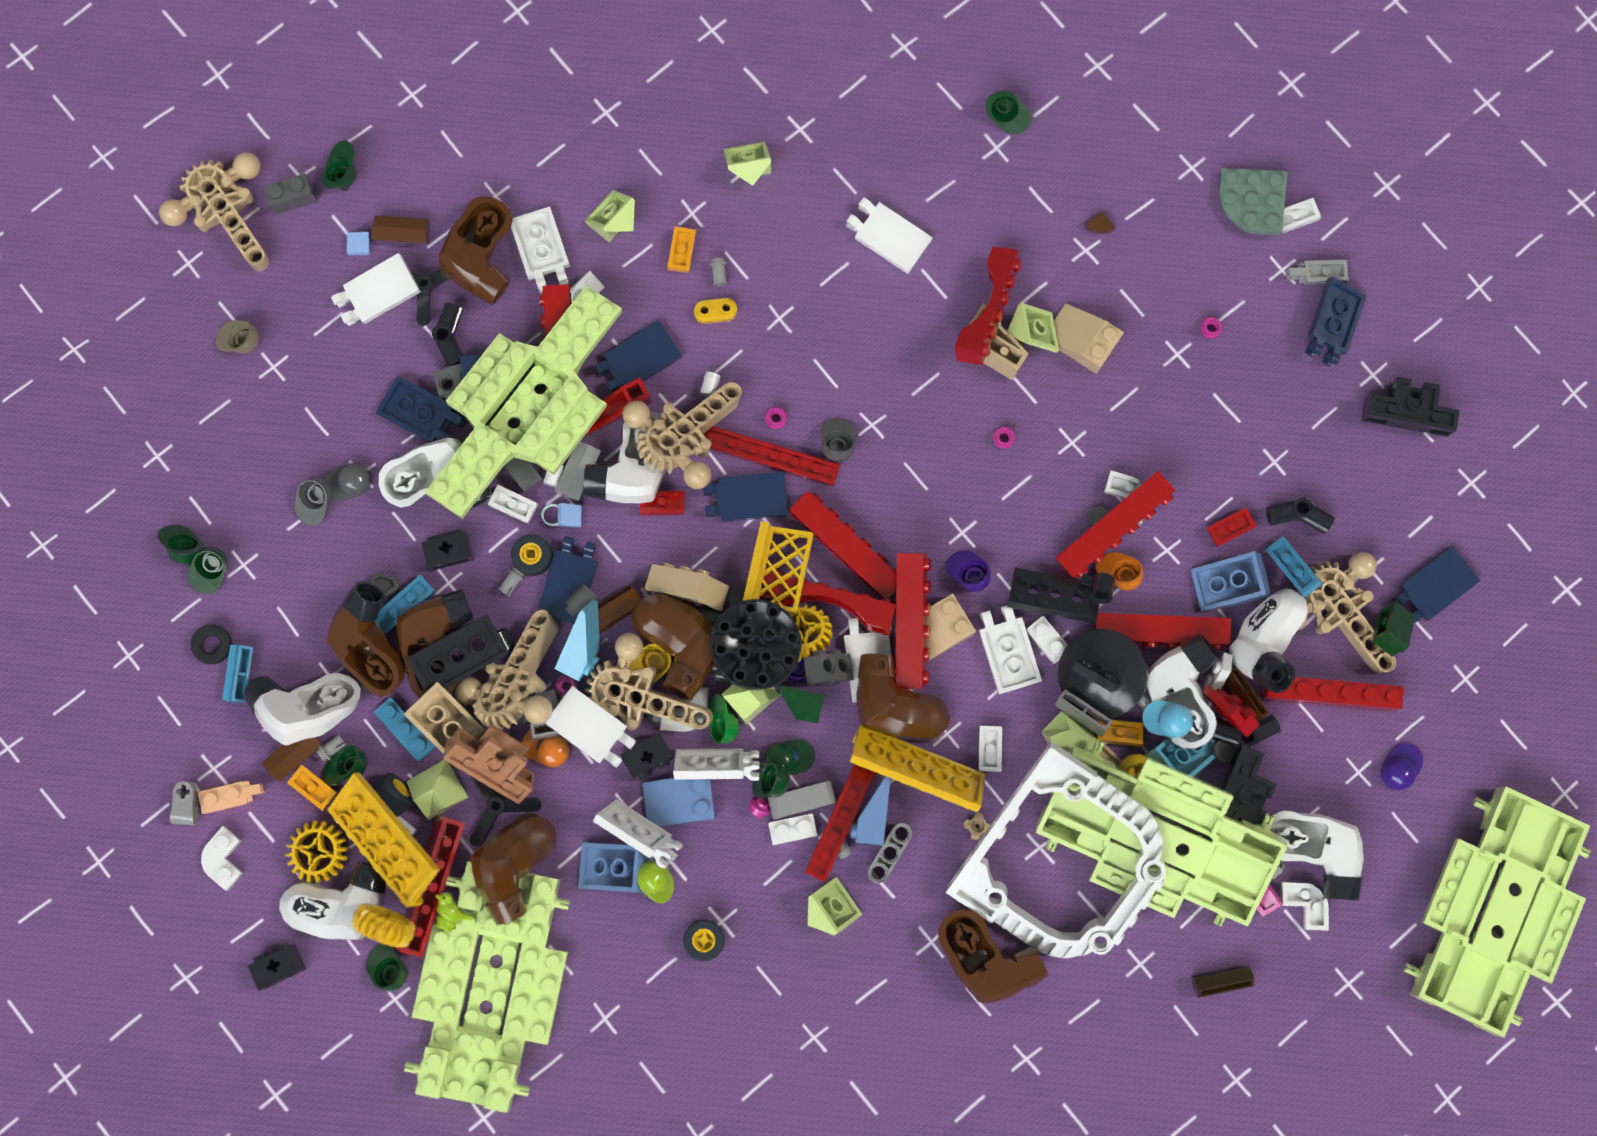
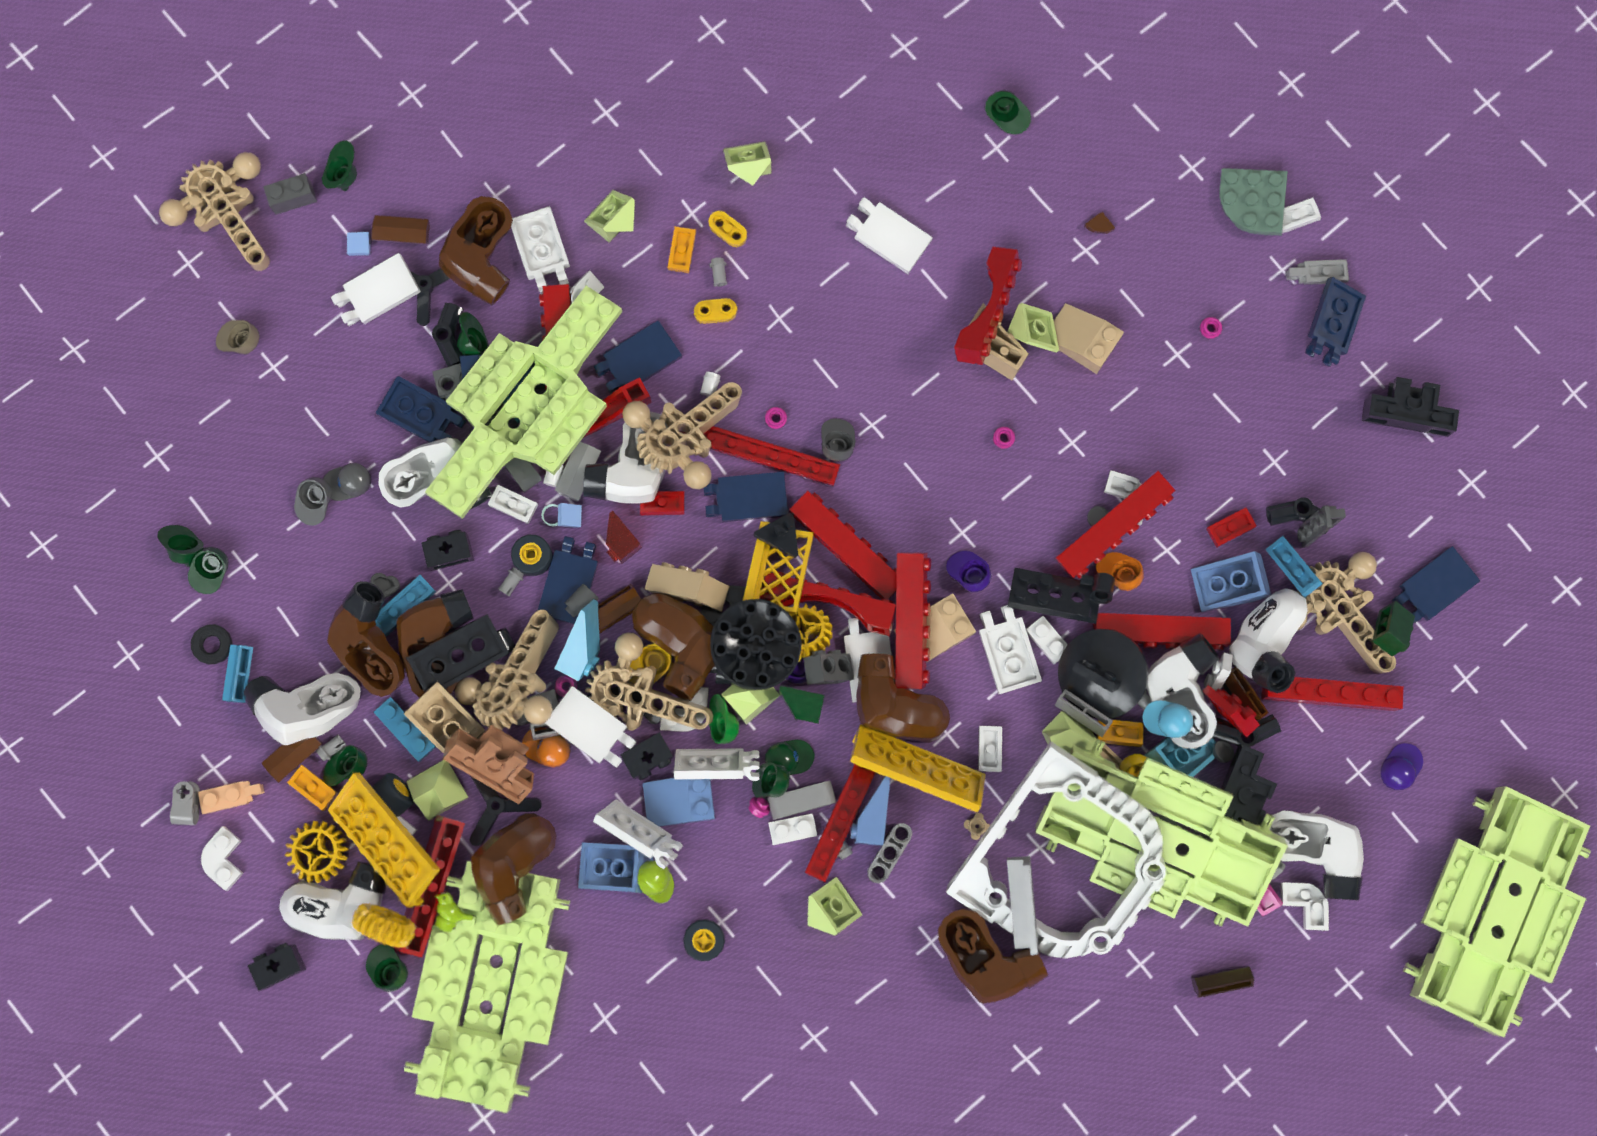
(472, 338): none -> dark green cap
(620, 540): none -> clear red slope
(729, 228): none -> yellow plate
(780, 535): none -> black piece
(1022, 903): none -> fence
(1319, 523): none -> dark grey bracket

